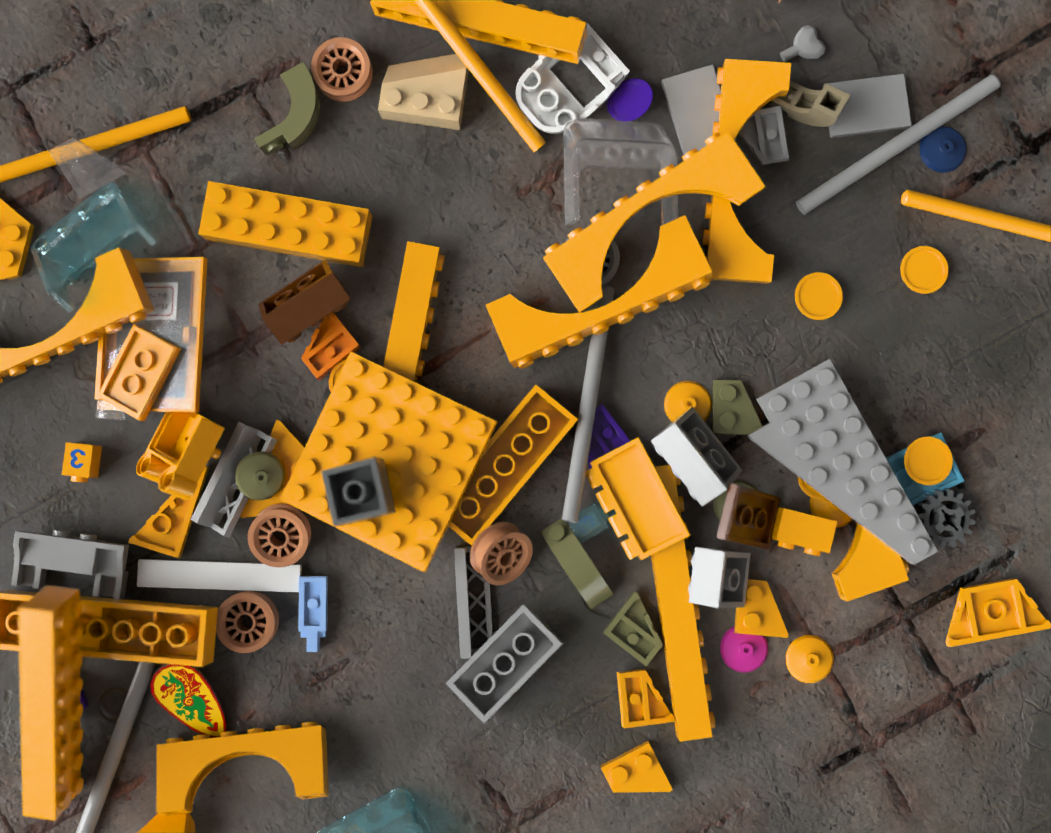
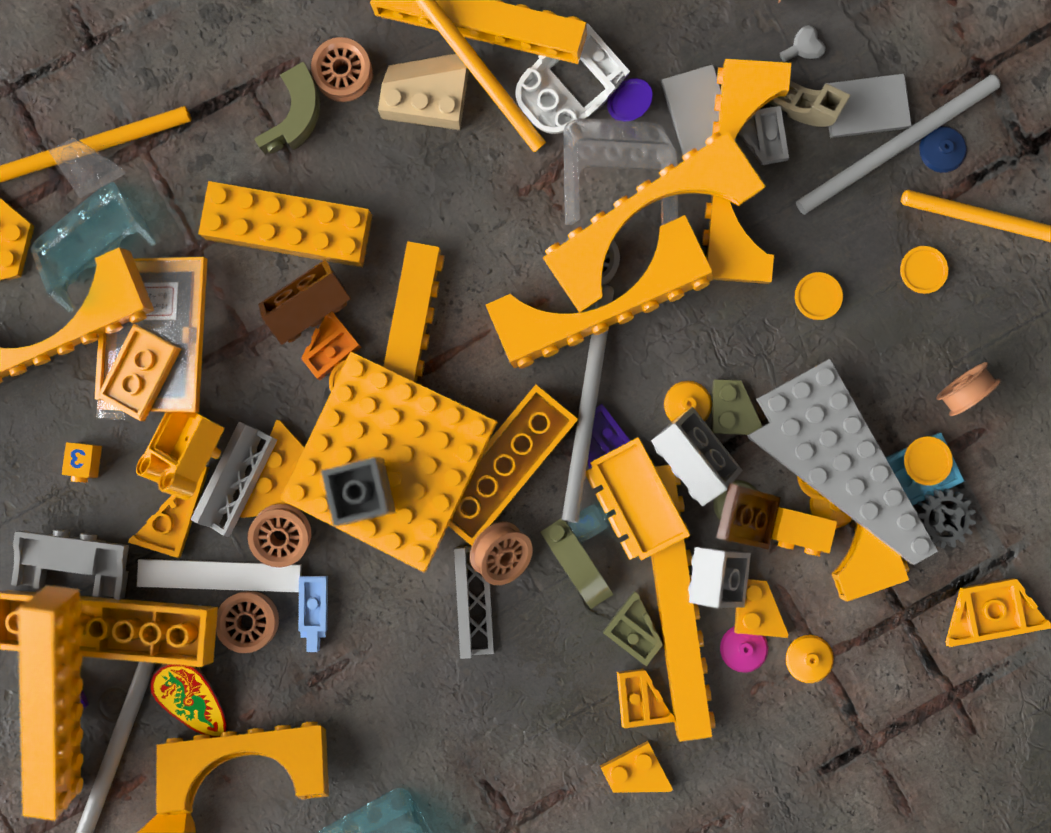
(260, 475): olive piece -> none
(504, 663): light grey slope -> none
(968, 389): none -> nougat wheel

